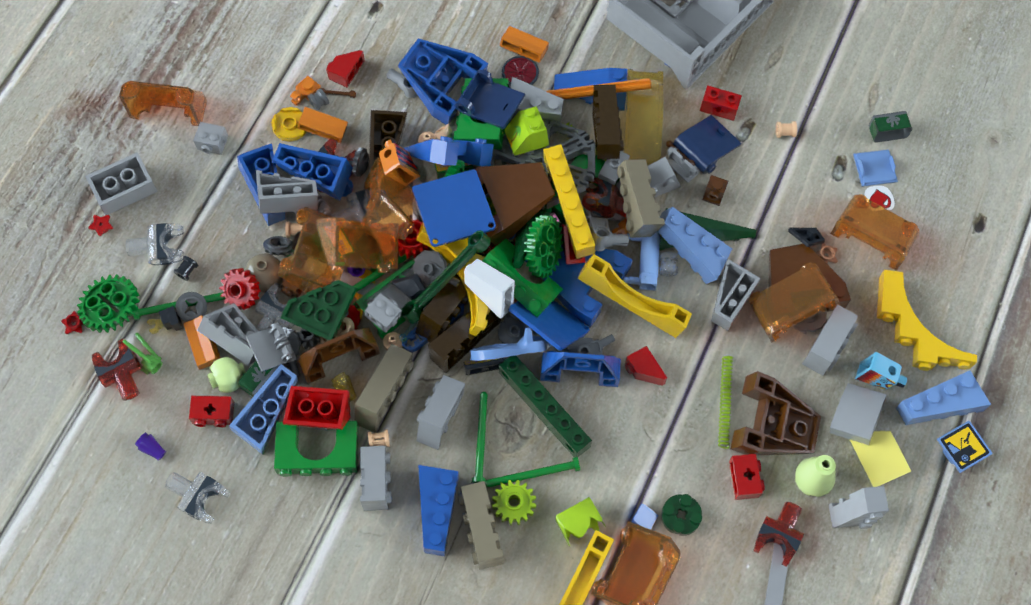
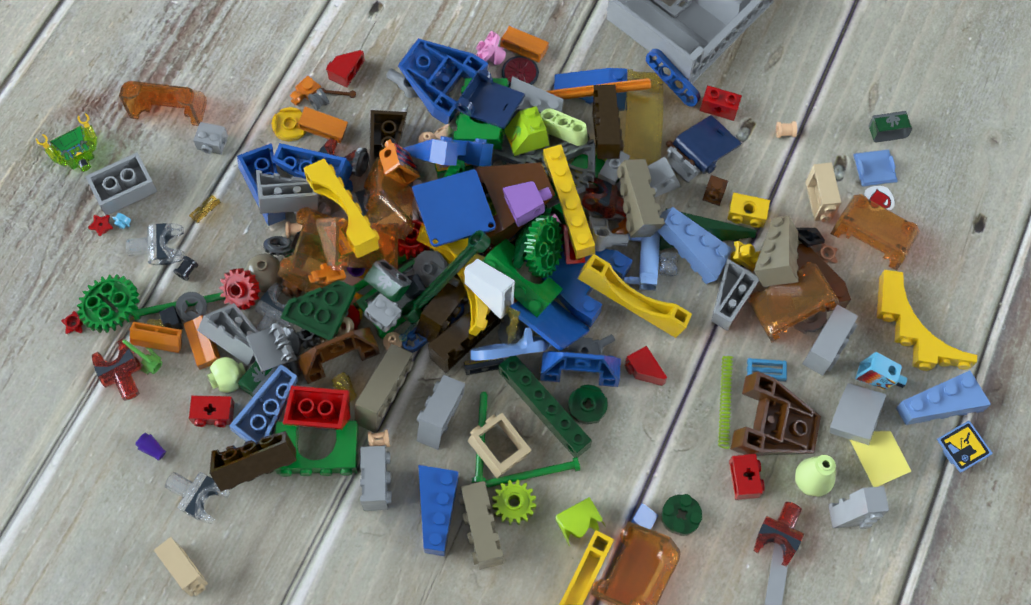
(73, 147): none -> torso
(121, 221): none -> medium azure plate
(156, 337): none -> orange piece
(181, 567): none -> tan window
(202, 212): none -> clear yellow piece
(251, 460): none -> dark brown wedge
(327, 274): none -> orange plate
(359, 233): none -> yellow arch
(387, 280): none -> piece
(486, 455): none -> tan window
(490, 50): none -> bright pink plate
(511, 329): none -> clear yellow piece
(526, 201): none -> medium lavender torso
(565, 127): none -> yellowish green beam
(581, 395): none -> dark green plate
(675, 75): none -> blue beam
(745, 255): none -> yellow hips
(757, 206): none -> yellow brick
(778, 254): none -> dark tan wedge
(783, 371): none -> dark azure tile
(823, 191): none -> tan window

